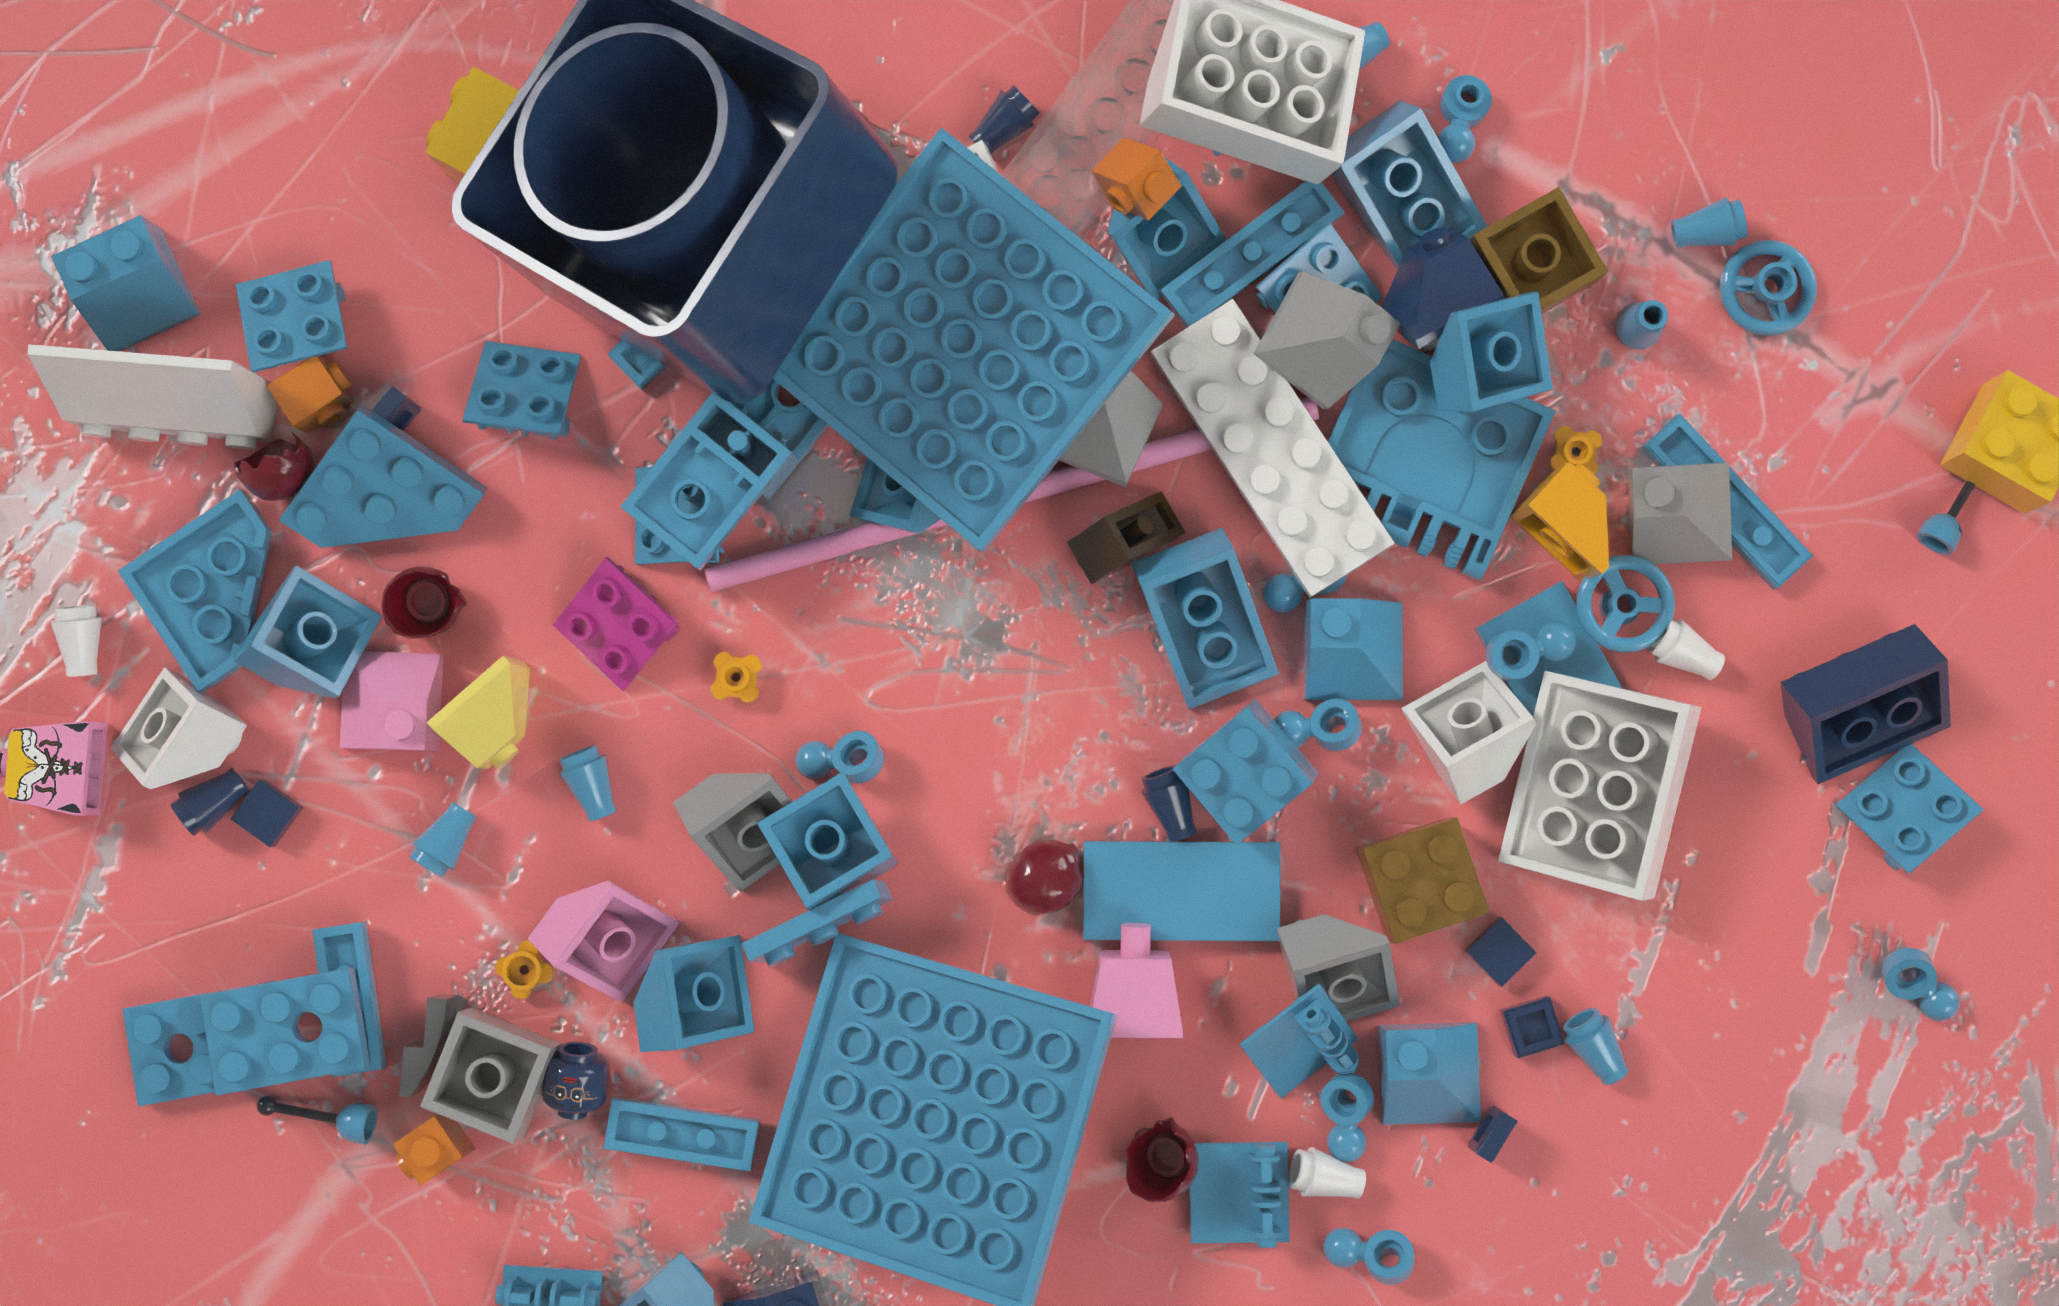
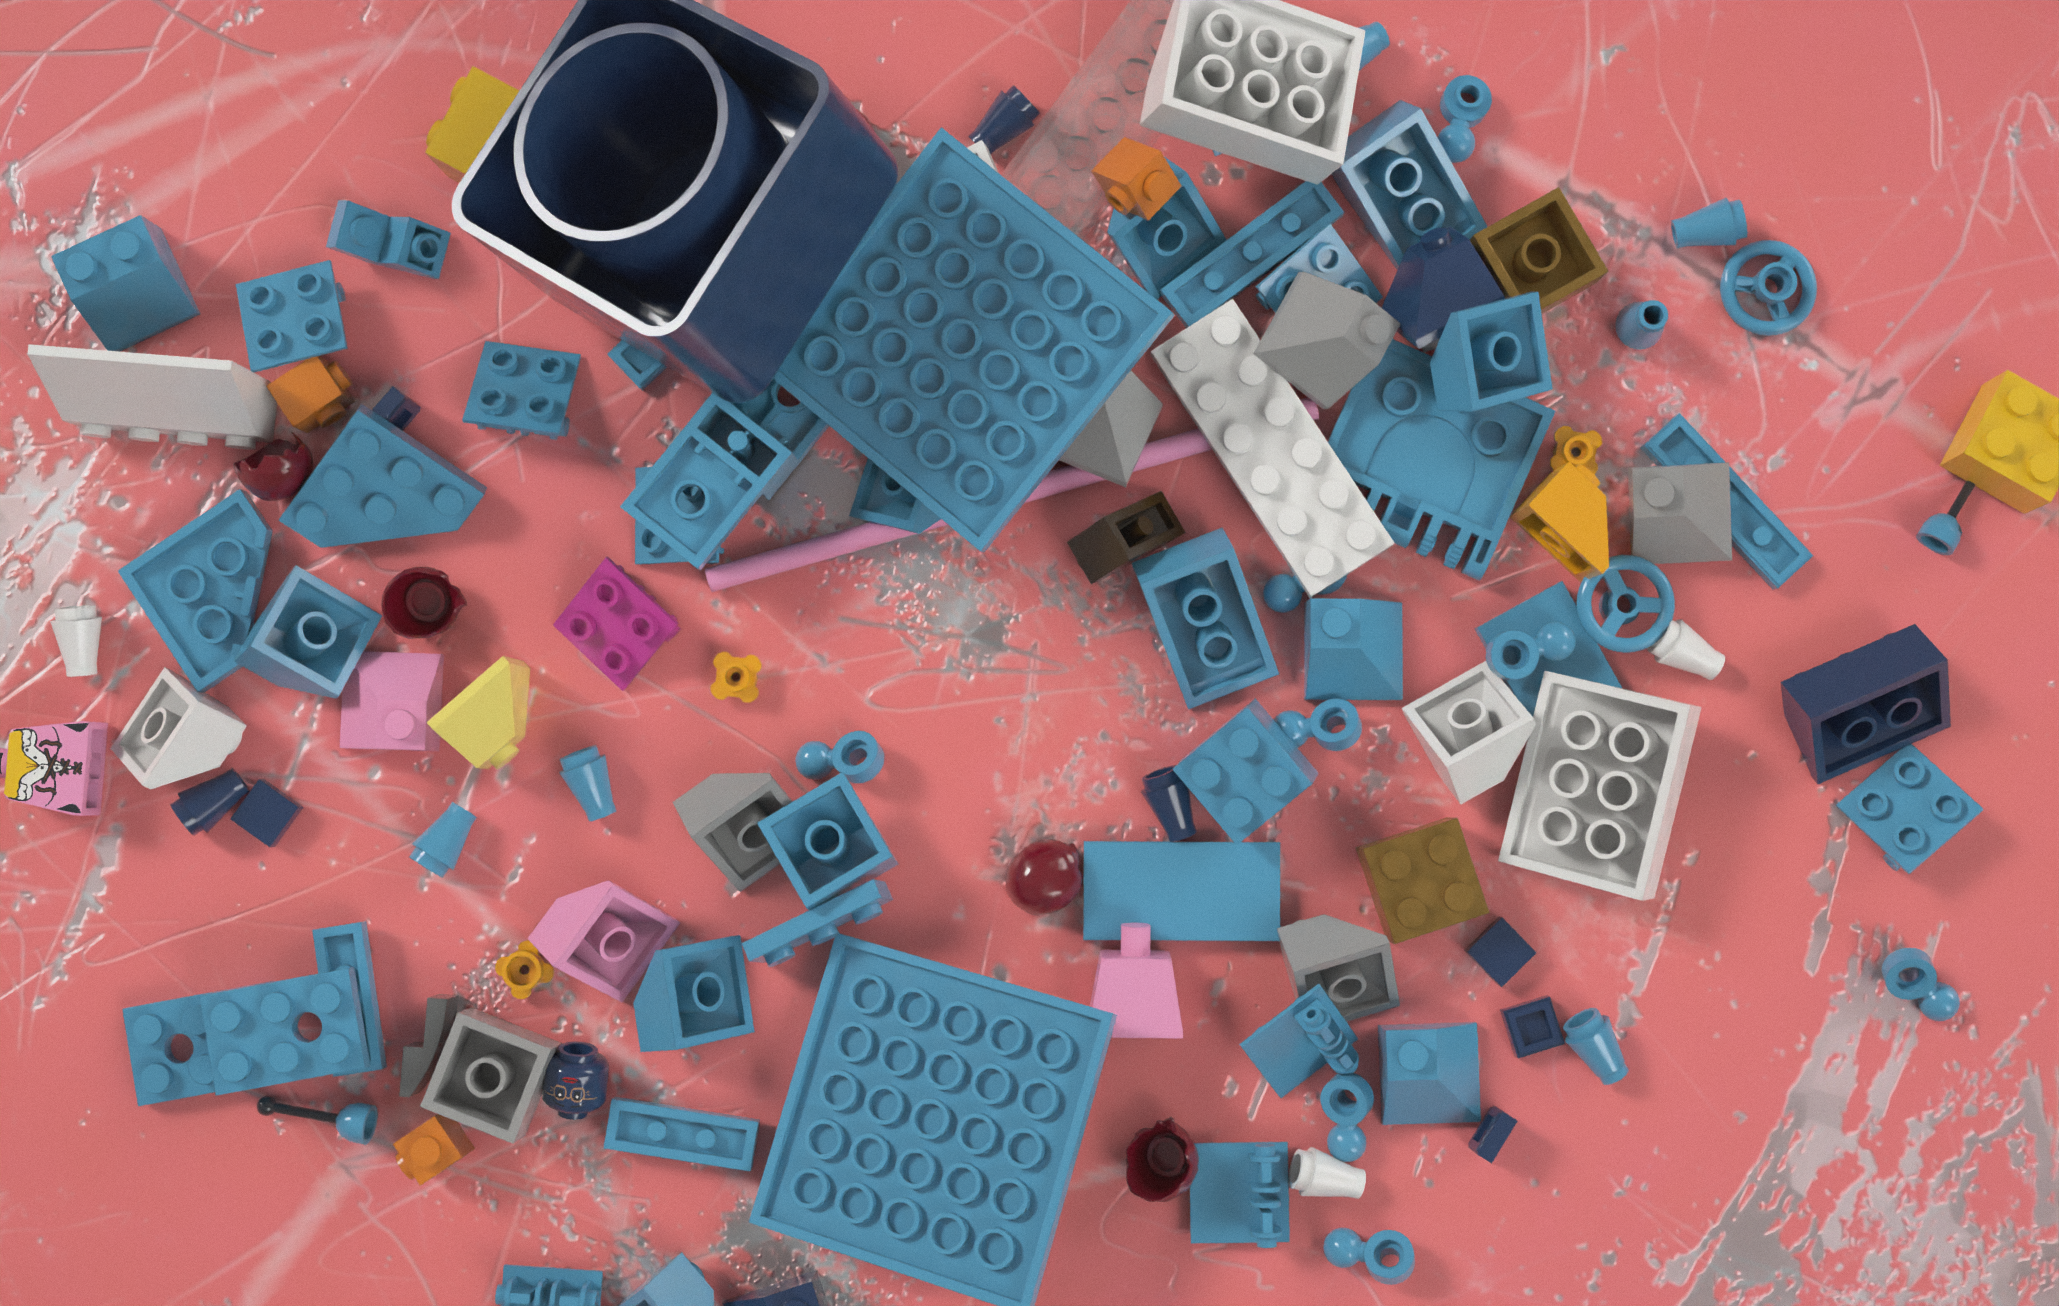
(388, 240): none -> dark azure slope

